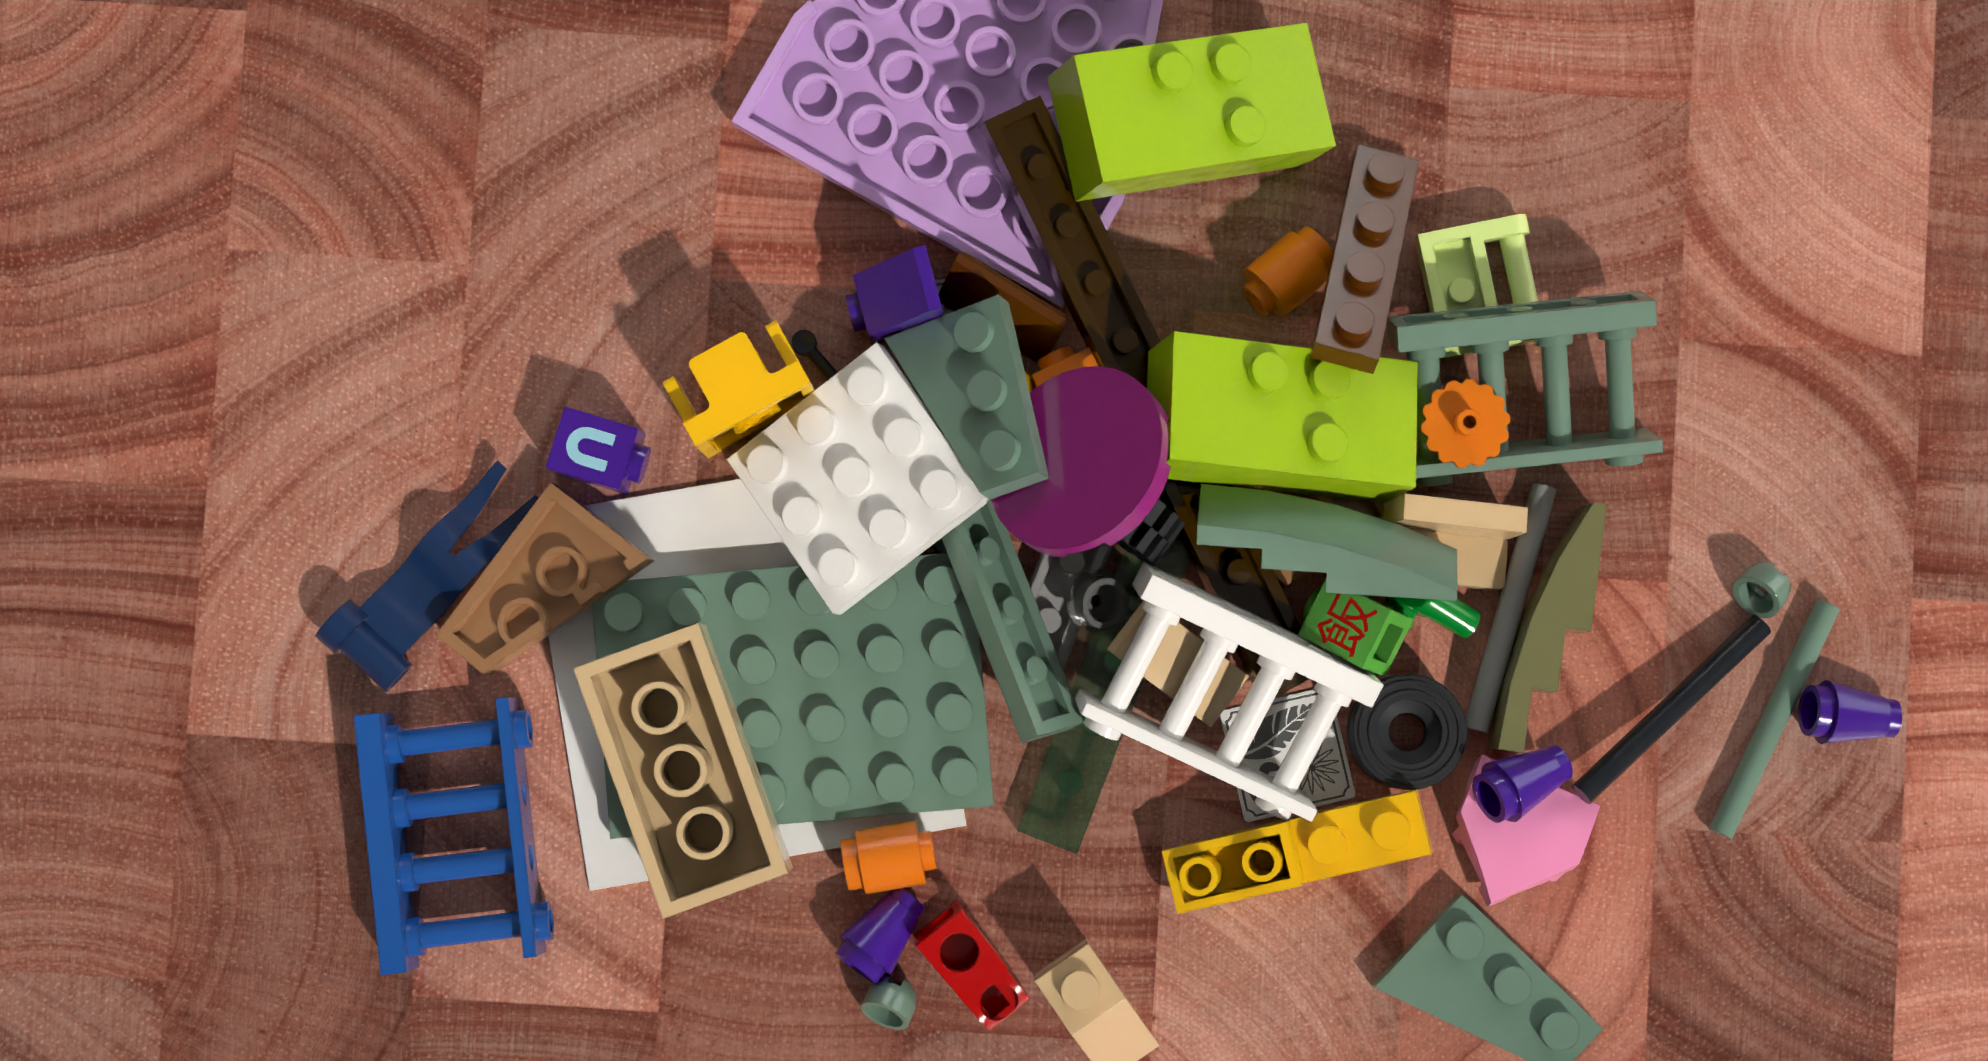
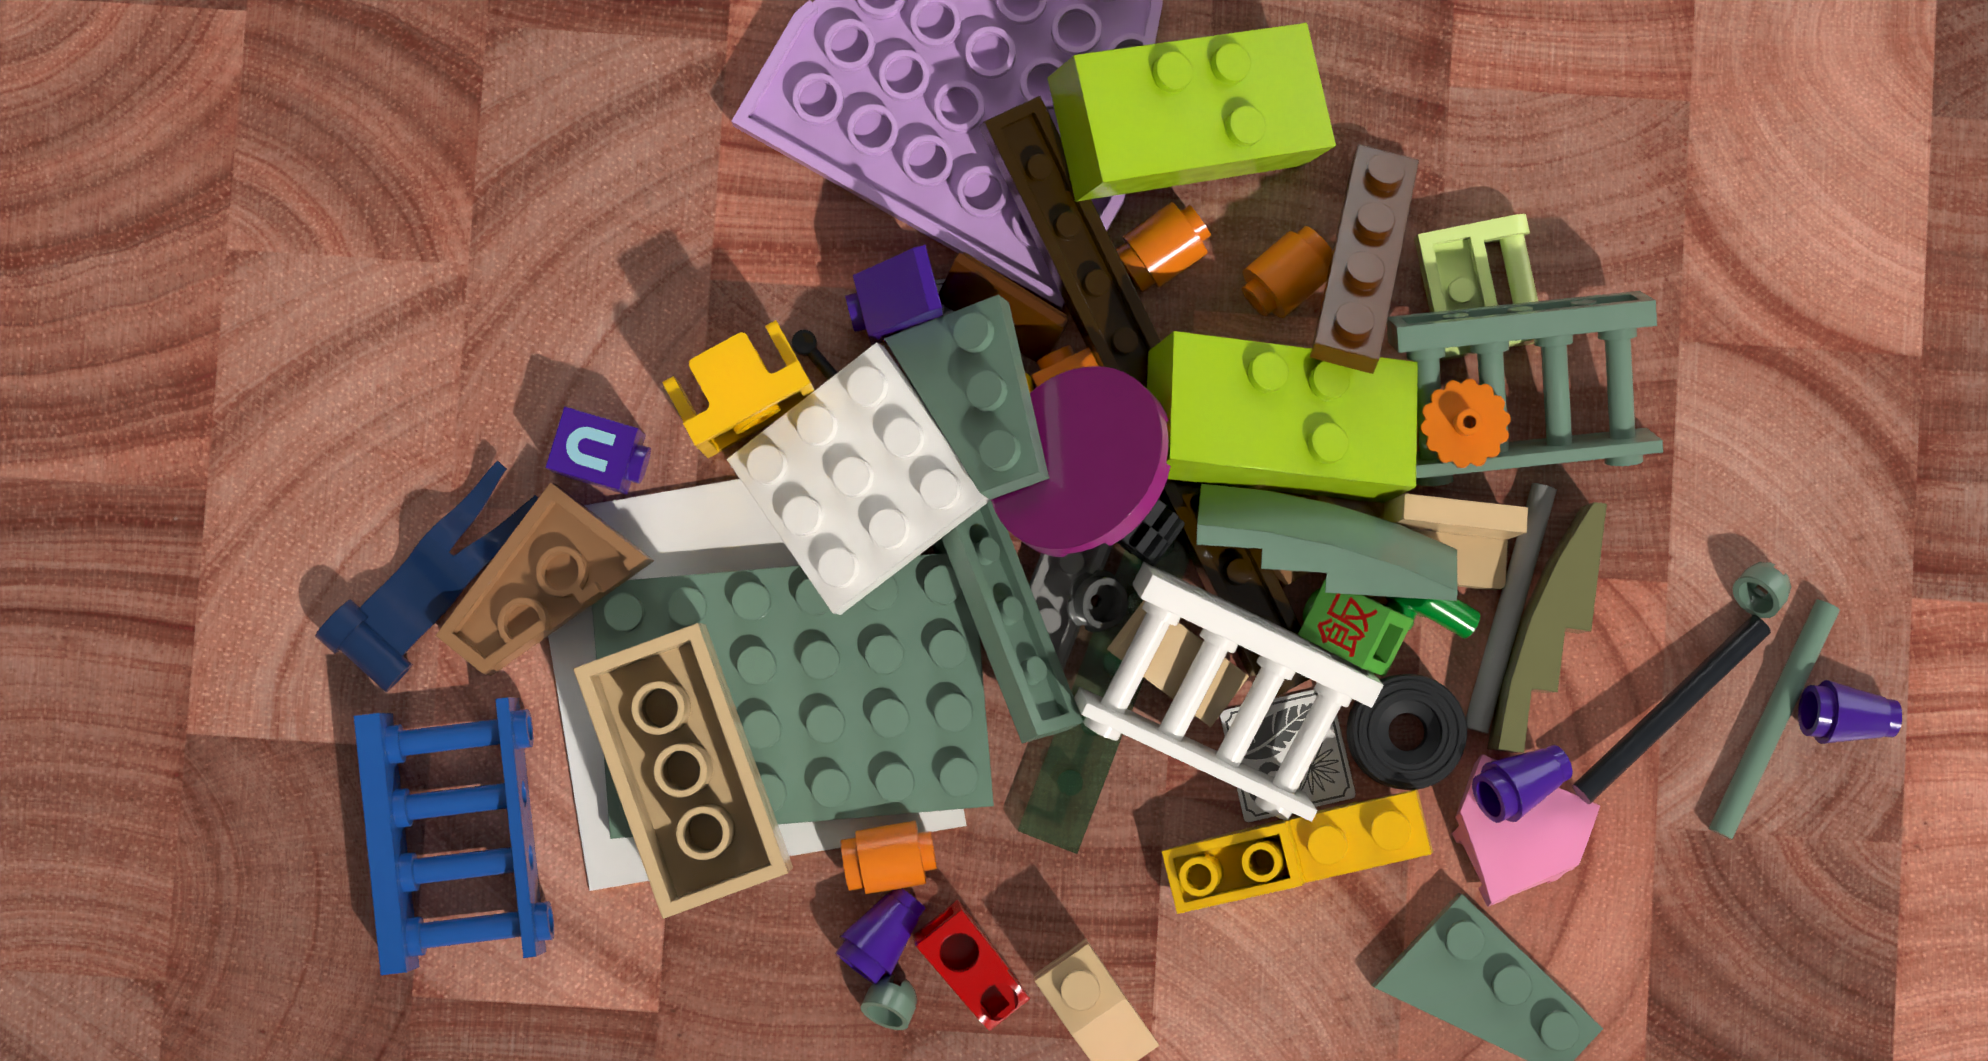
(1163, 246): none -> orange brick

